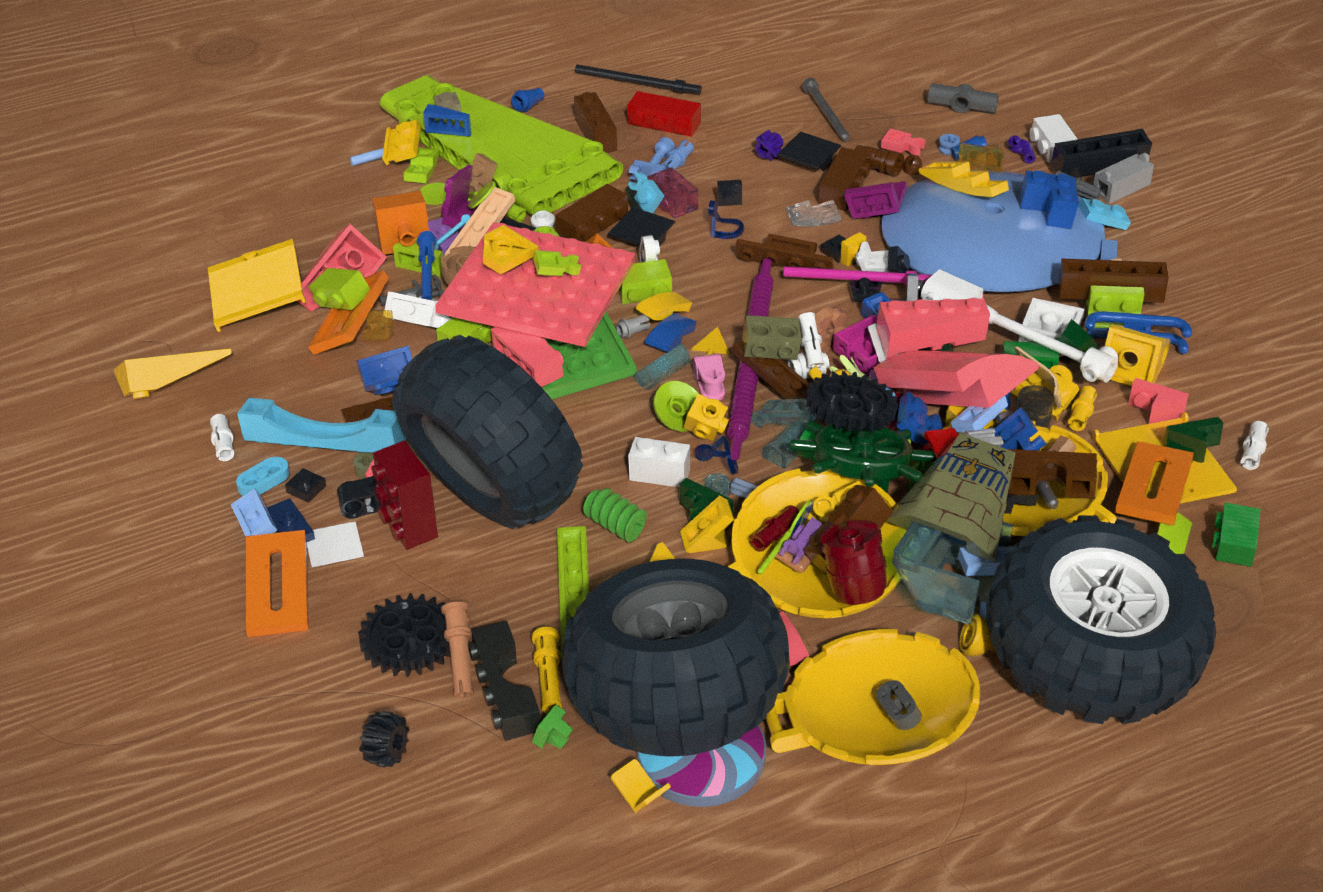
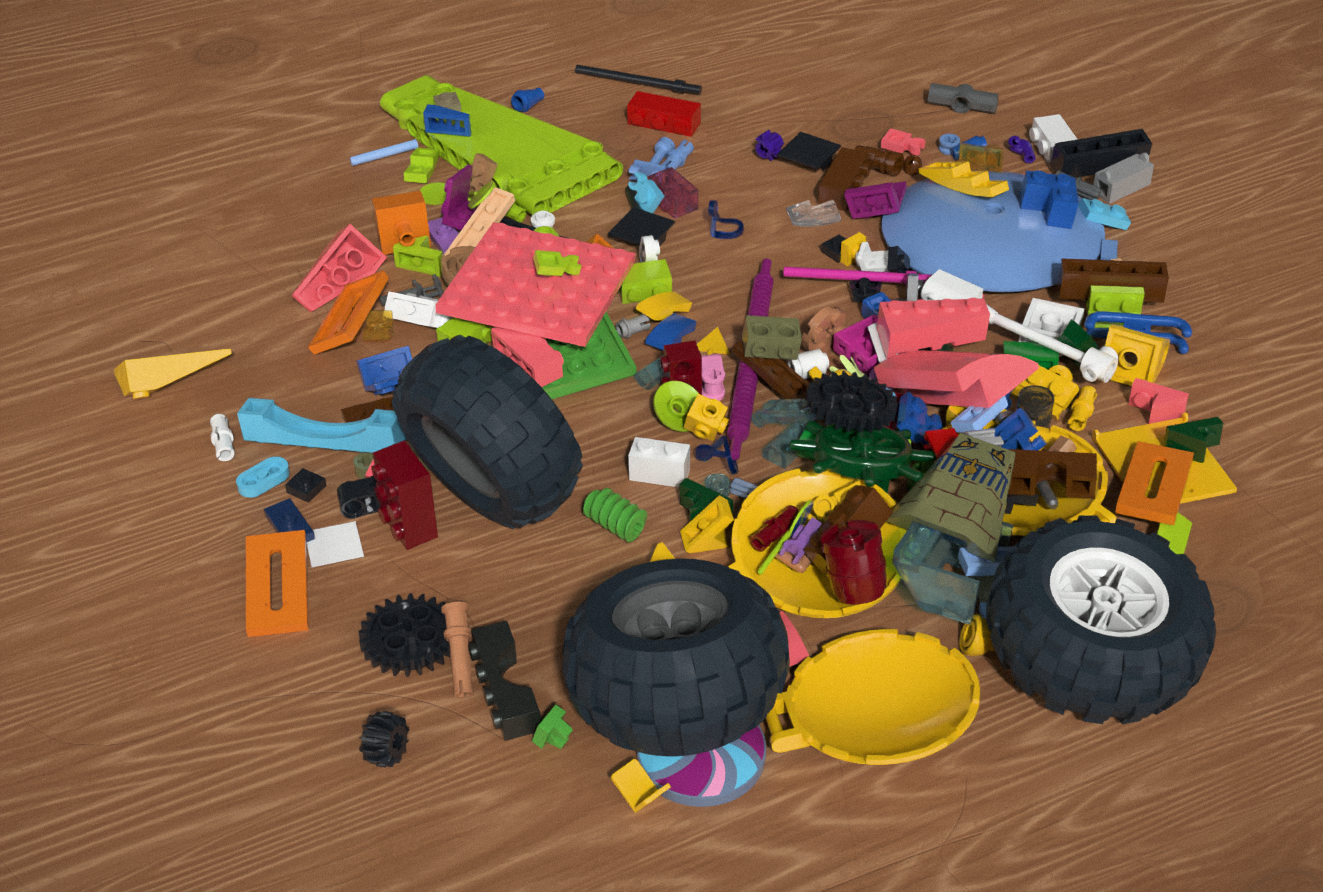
(253, 514): light blue plate -> none
(255, 283): yellow door -> none
(339, 288): lime brick -> none
(401, 142): yellow plate -> none
(426, 242): blue pin -> none
(464, 219): medium azure hinge -> none
(506, 249): yellow plate -> none
(547, 659): yellow pin -> none
(572, 573): lime tile -> none
(592, 213): reddish brown brick -> none
(595, 121): reddish brown brick -> none
(683, 364): none -> dark red brick
(729, 192): black plate -> none
(784, 252): reddish brown bracket -> none
(811, 86): flat silver bar -> none
(811, 340): white pin -> none
(902, 702): dark grey beam -> none
(1044, 373): tan piece -> none
(1237, 534): green brick -> none
(1254, 445): white pin -> none

